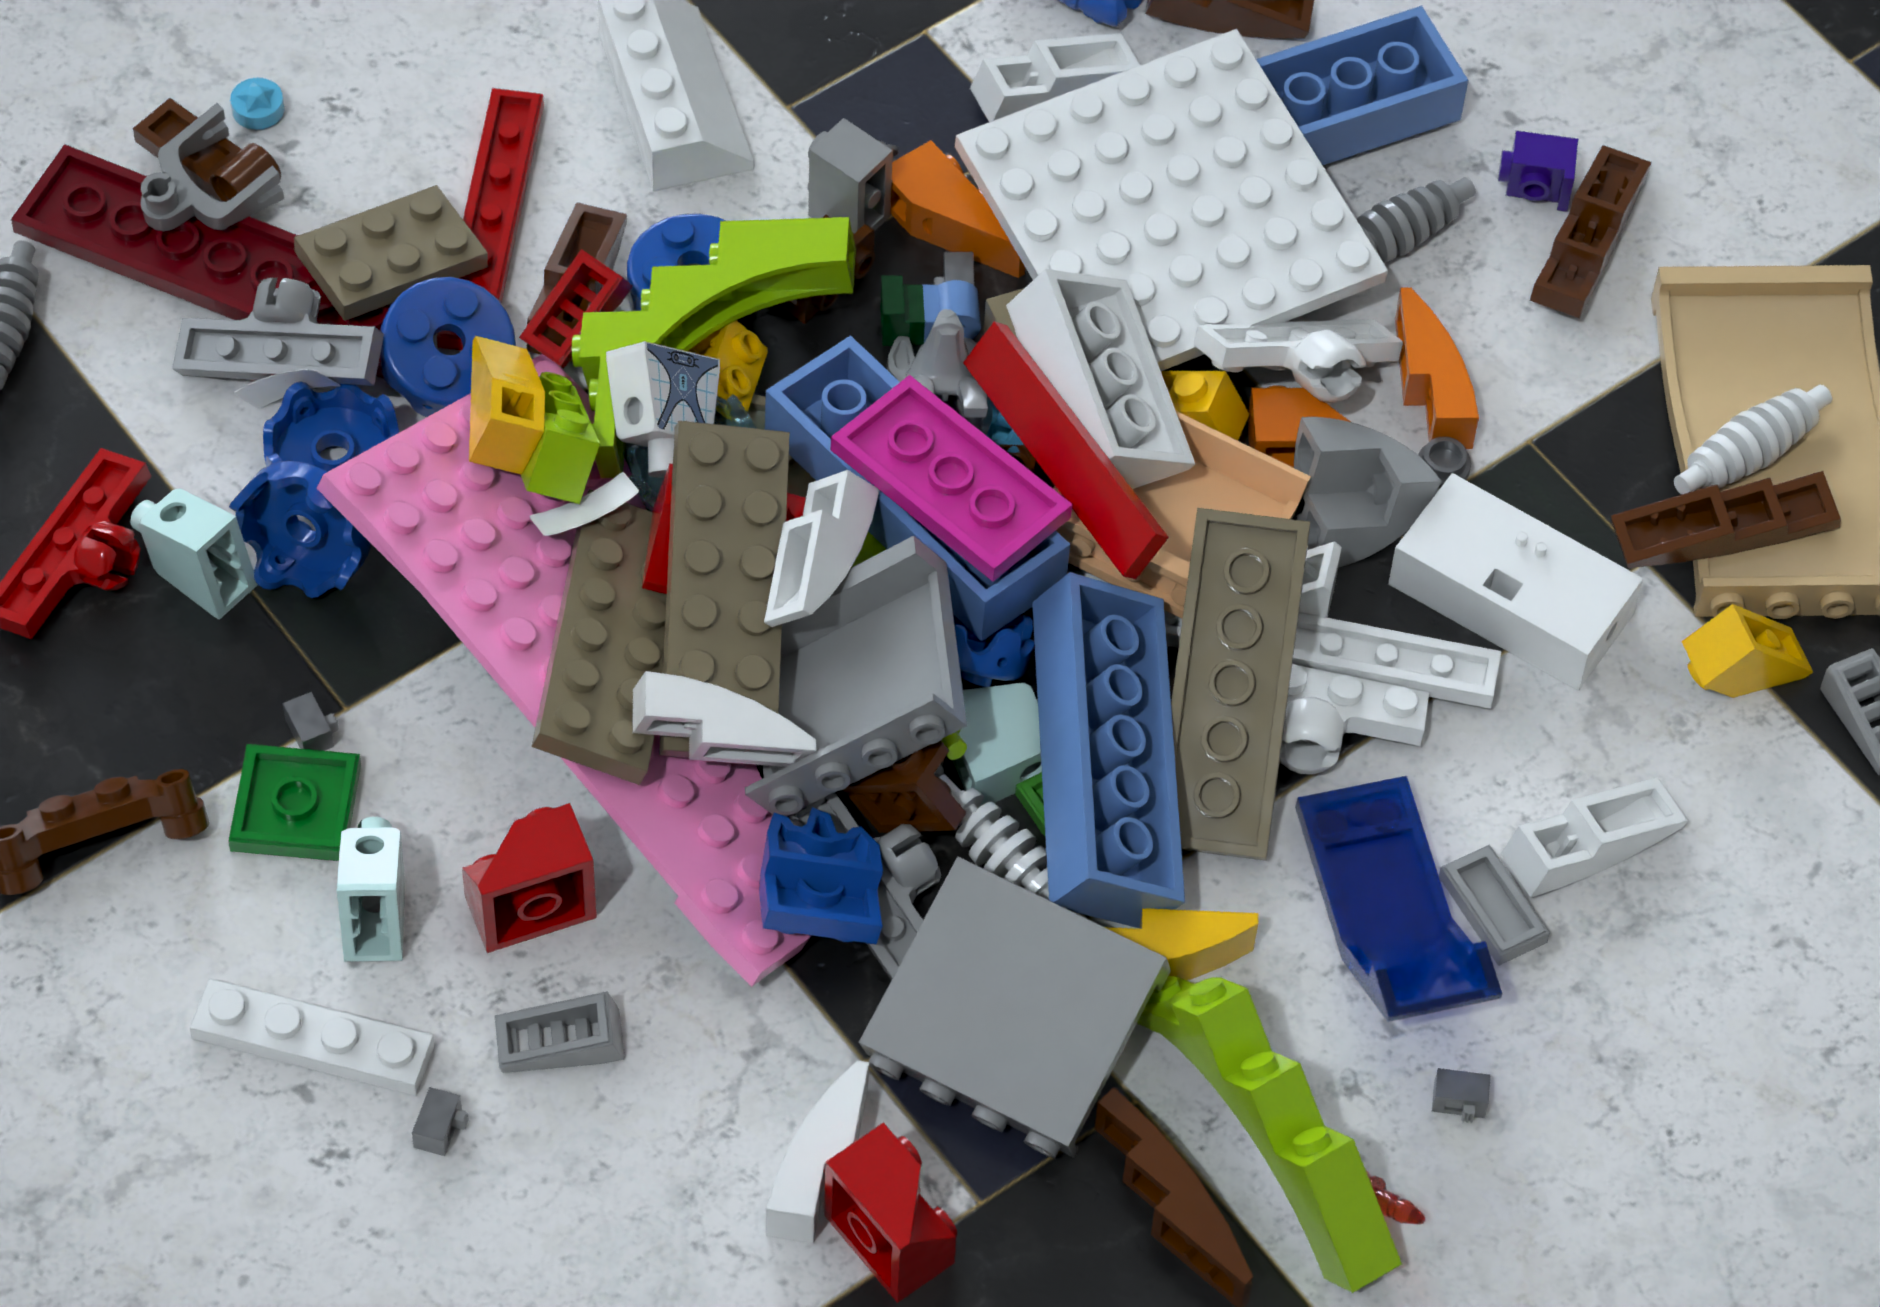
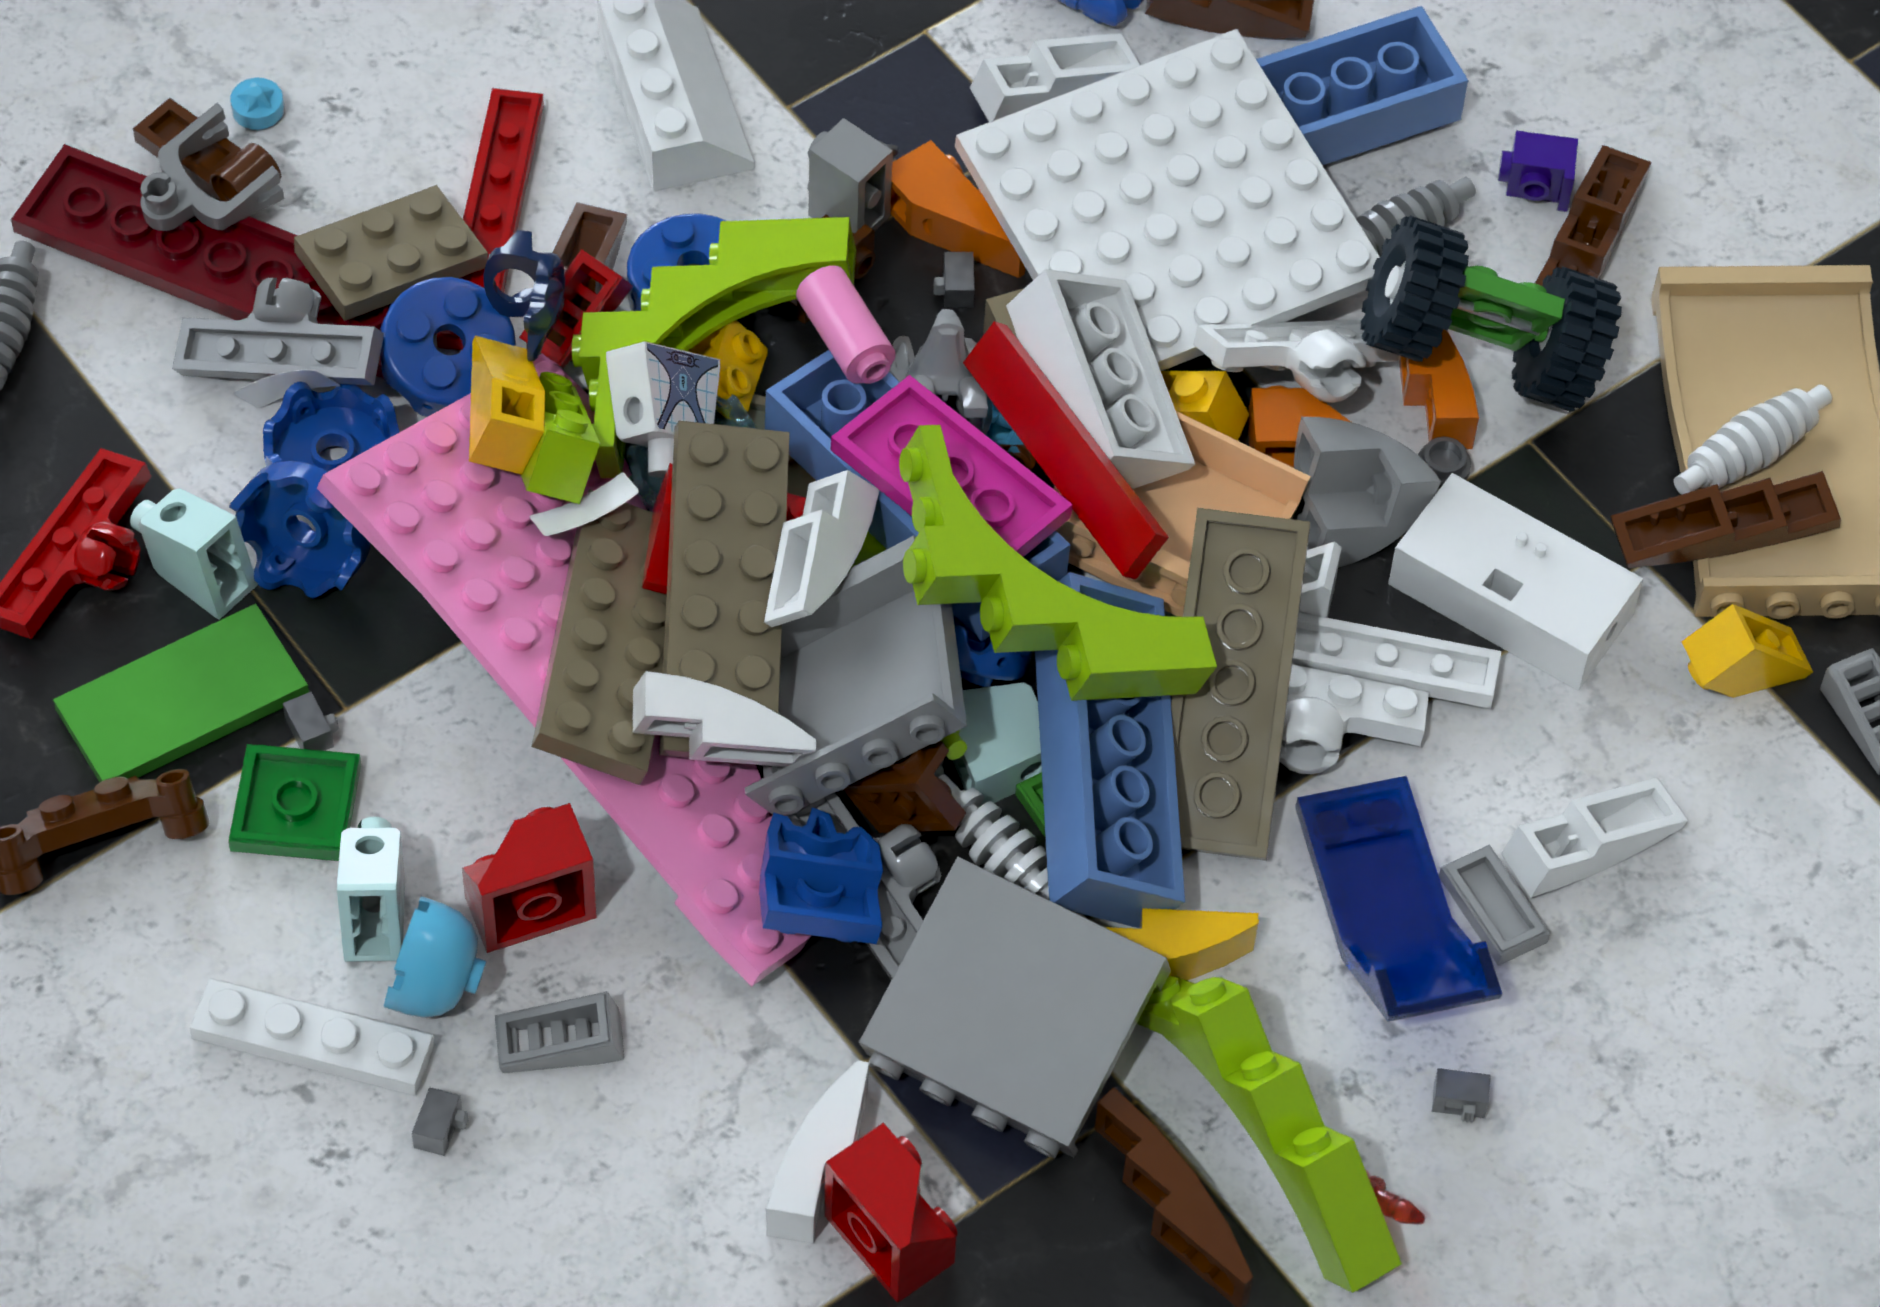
(181, 696): none -> bright green tile
(435, 962): none -> medium azure cylinder
(538, 304): none -> dark blue hair
(846, 325): none -> bright pink brick
(914, 308): leg -> none
(1099, 645): none -> lime arch
(1555, 329): none -> black plate

